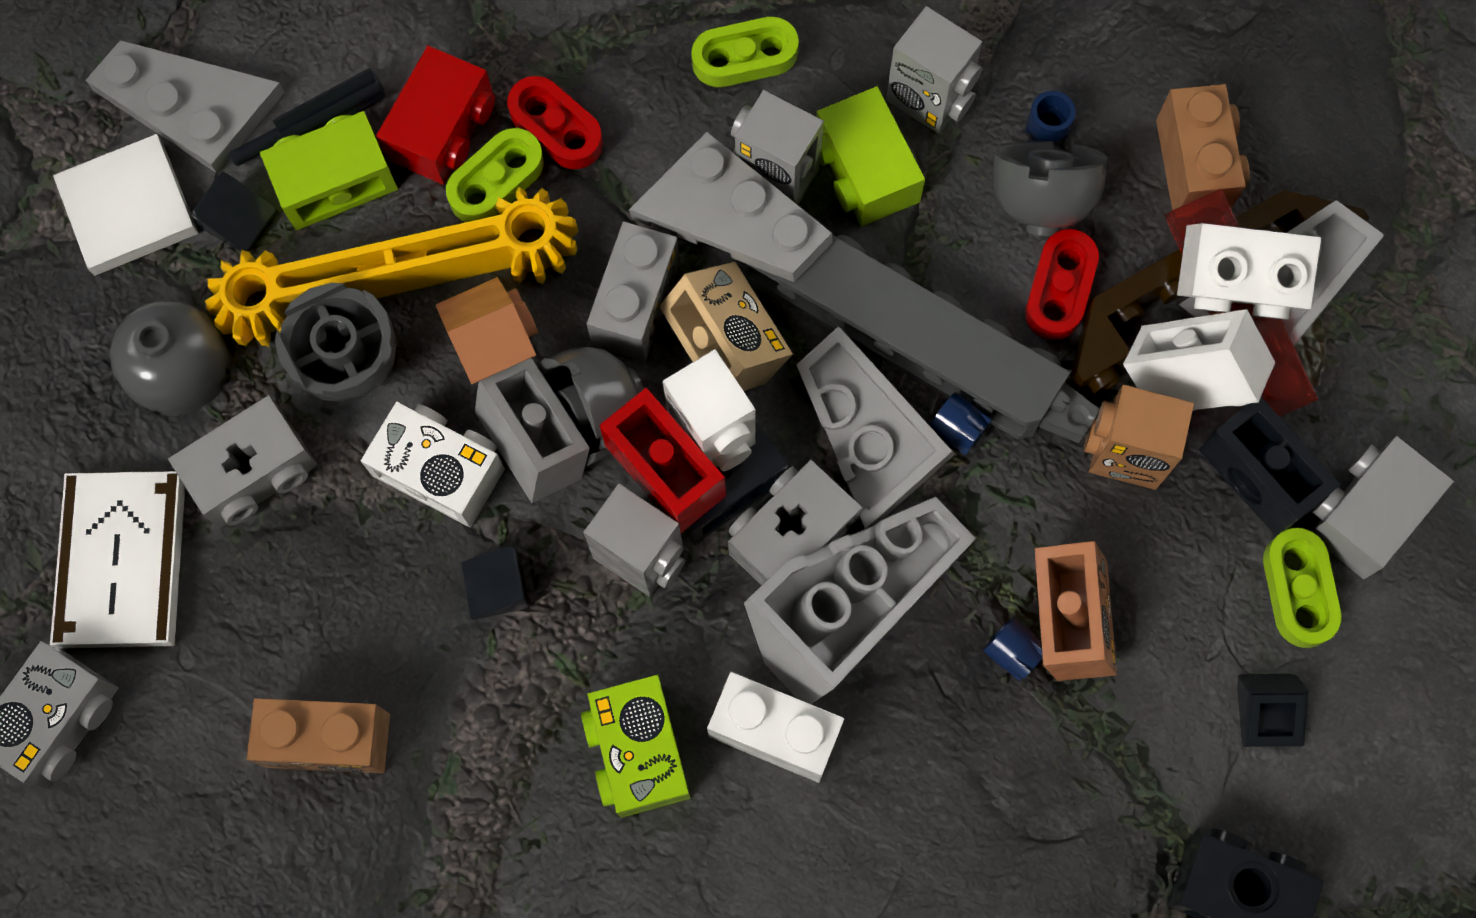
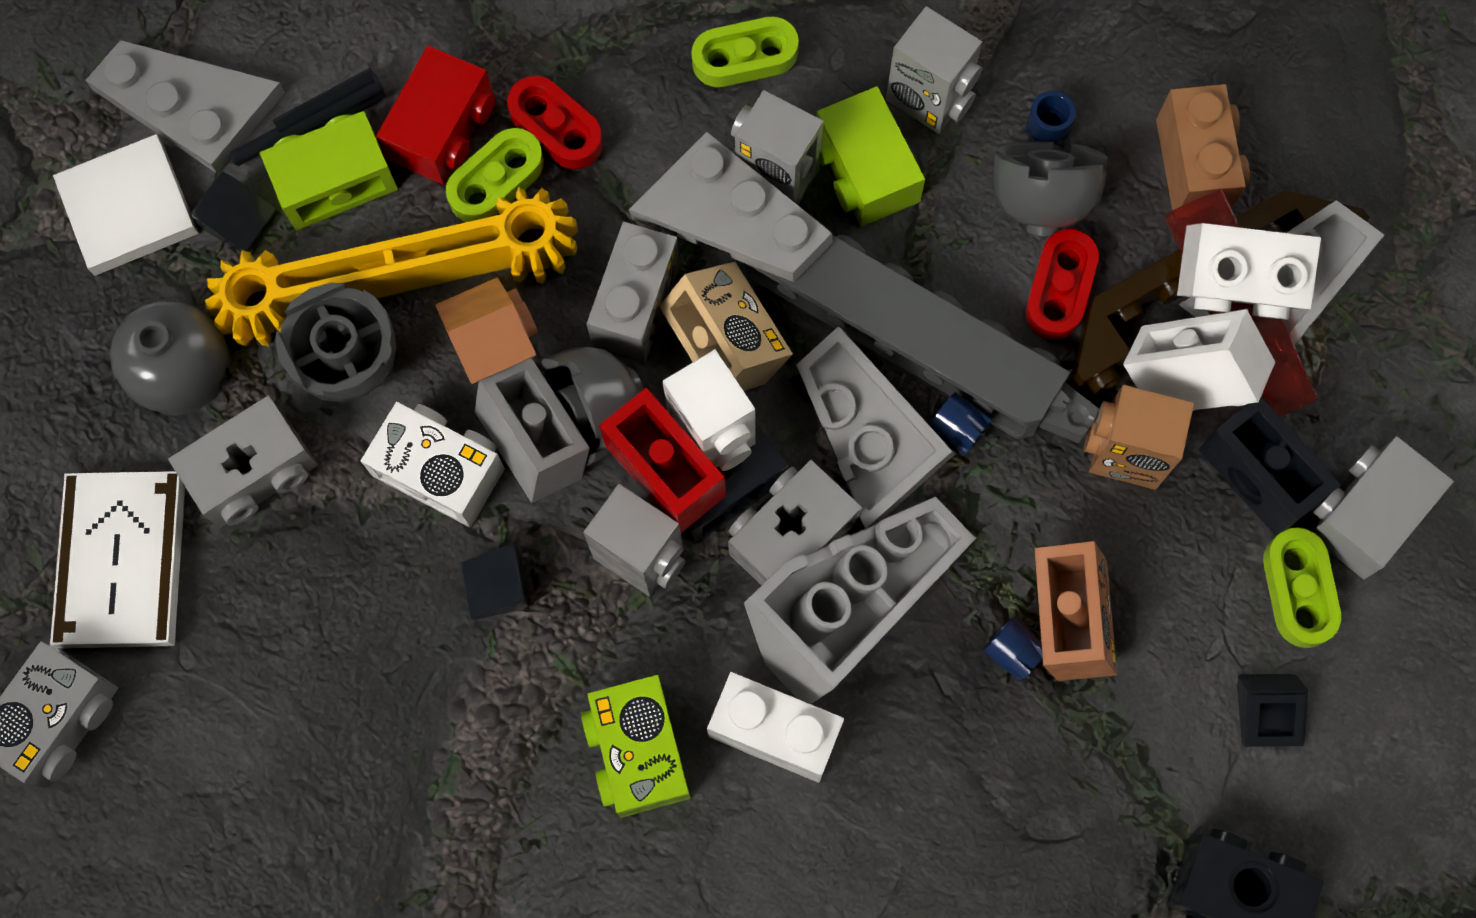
(318, 735): medium nougat brick -> none

